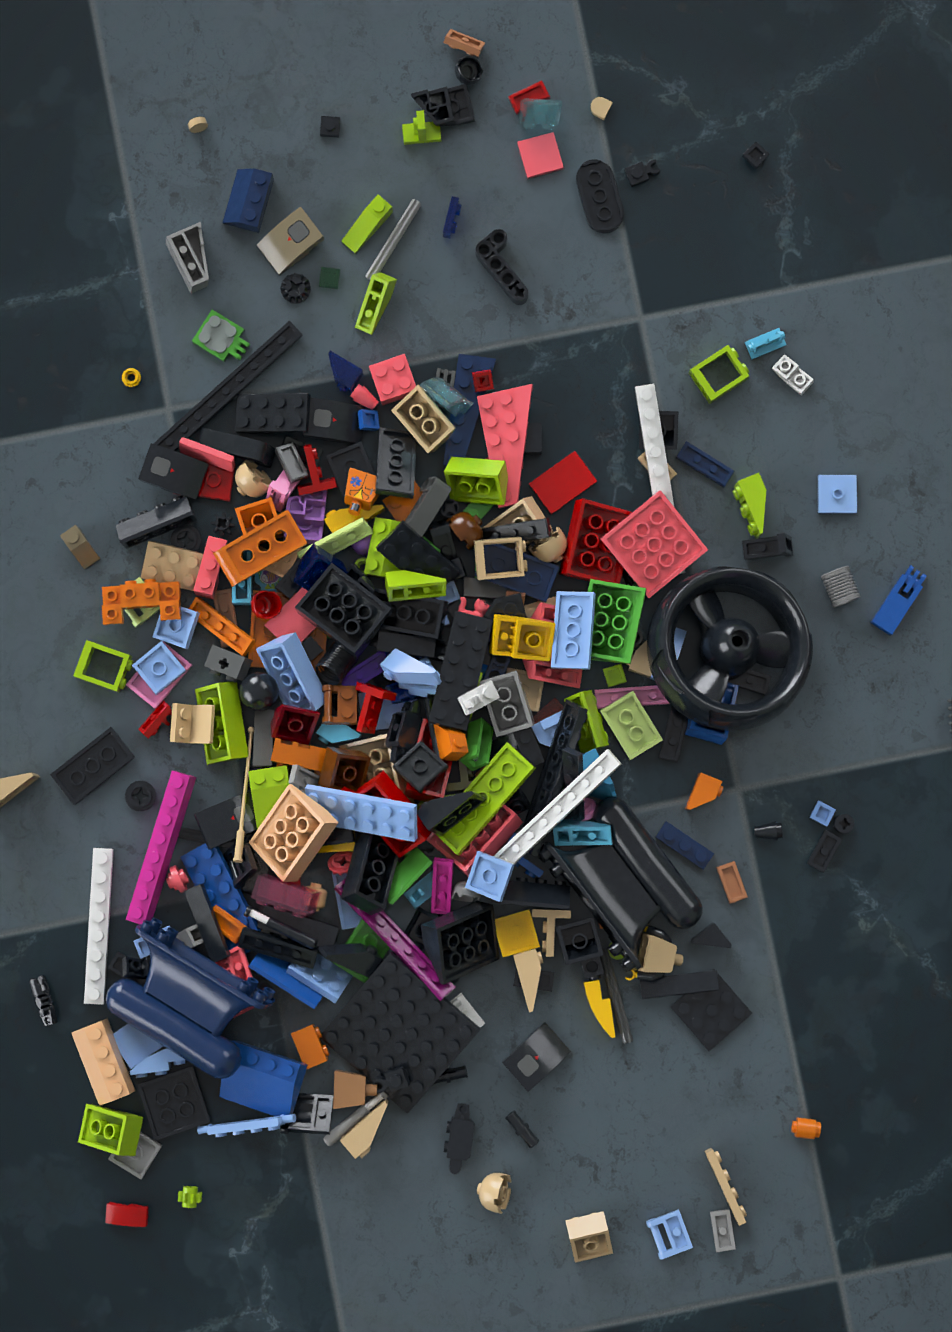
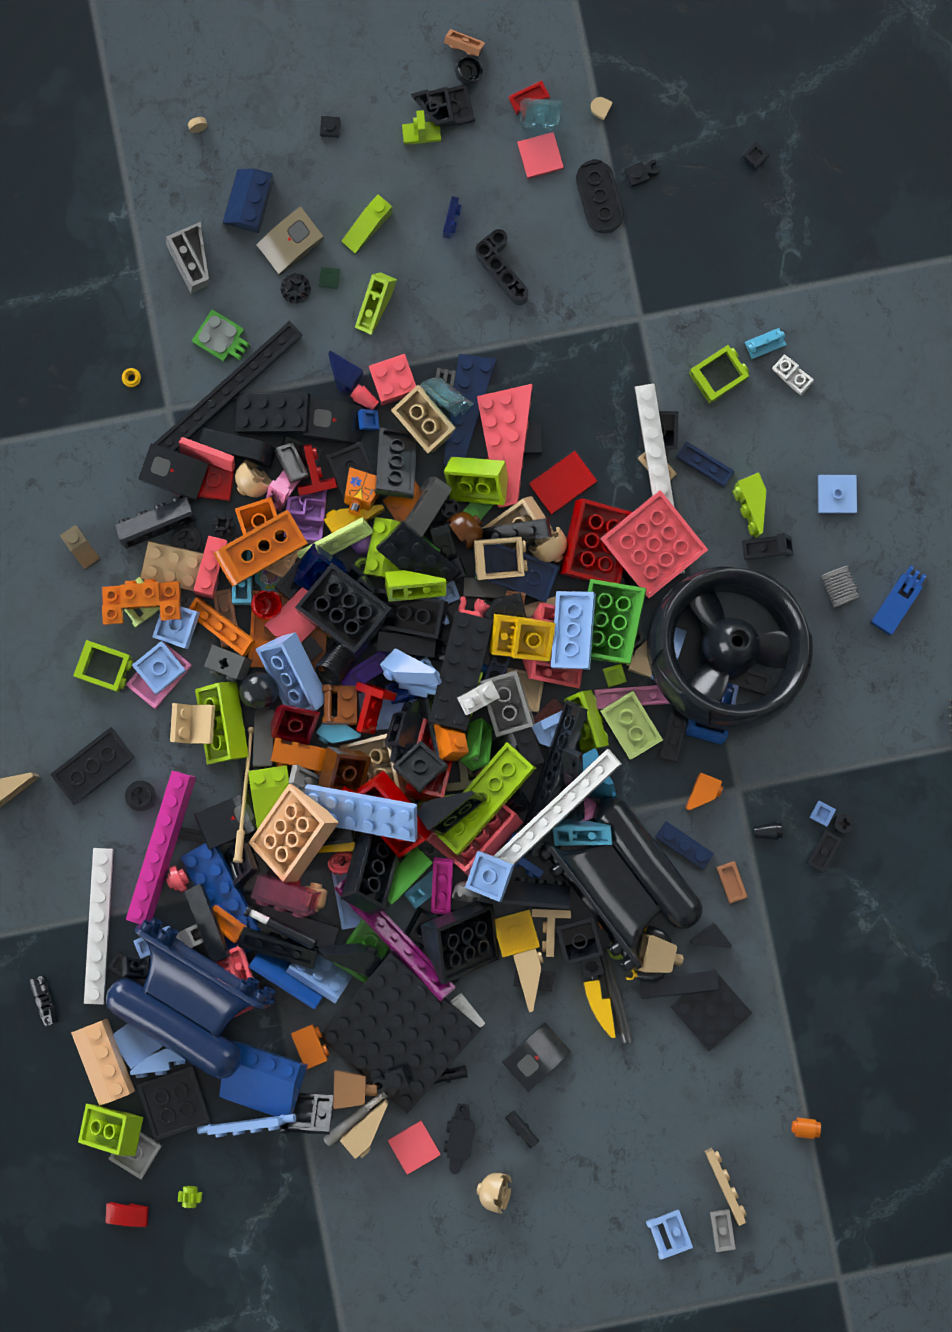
(151, 725): red plate -> none
(394, 238): light grey axle -> none
(414, 1147): none -> coral tile
(482, 380): red tile -> none
(589, 1236): tan slope -> none

